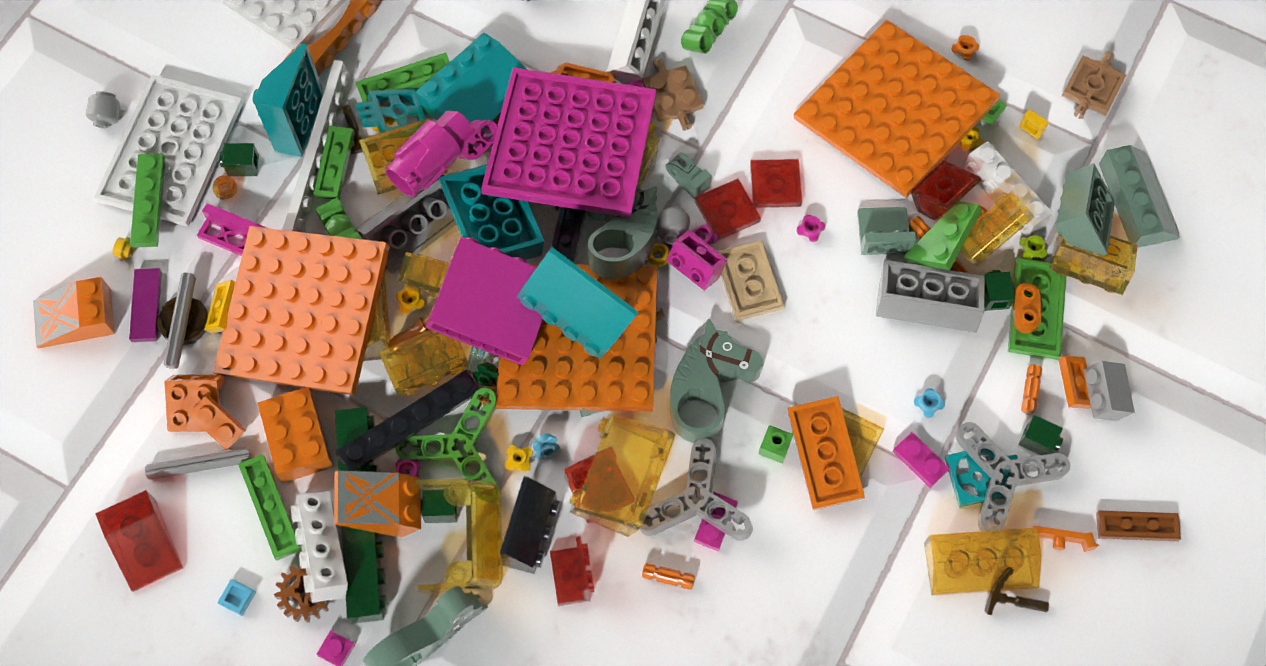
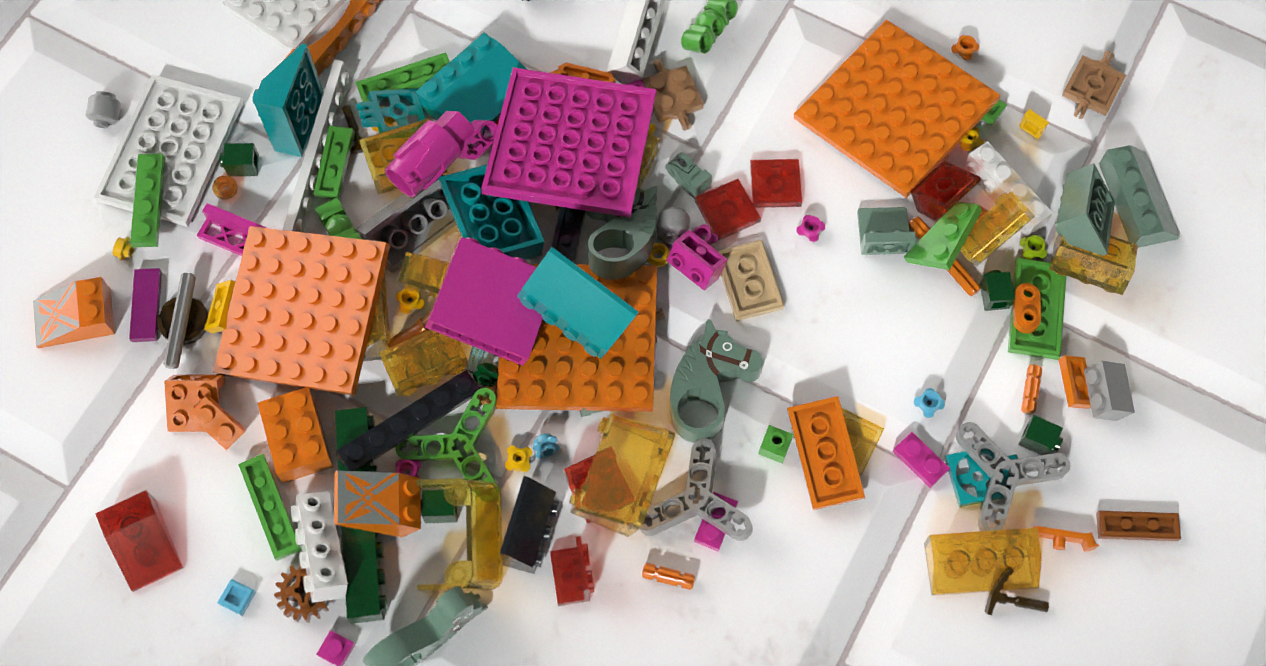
(197, 463): light grey axle -> none
(930, 296): light grey slope -> none

